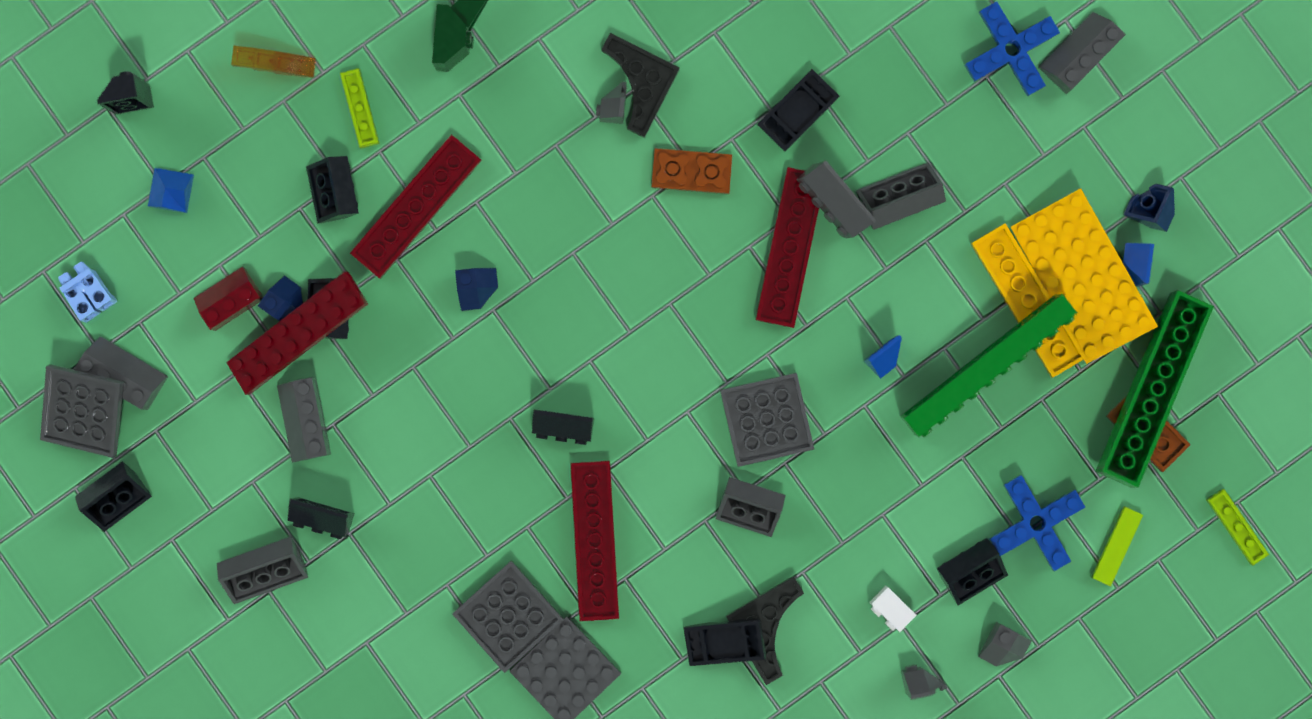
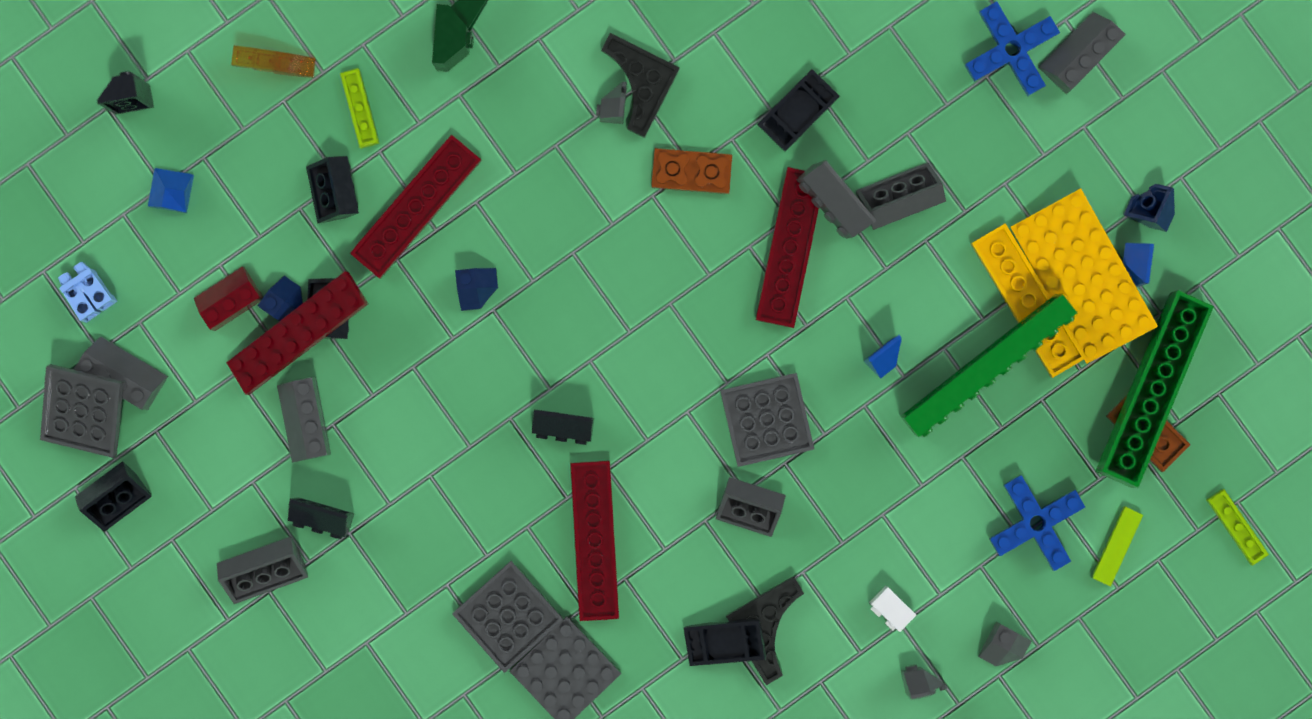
(972, 571): black slope -> none

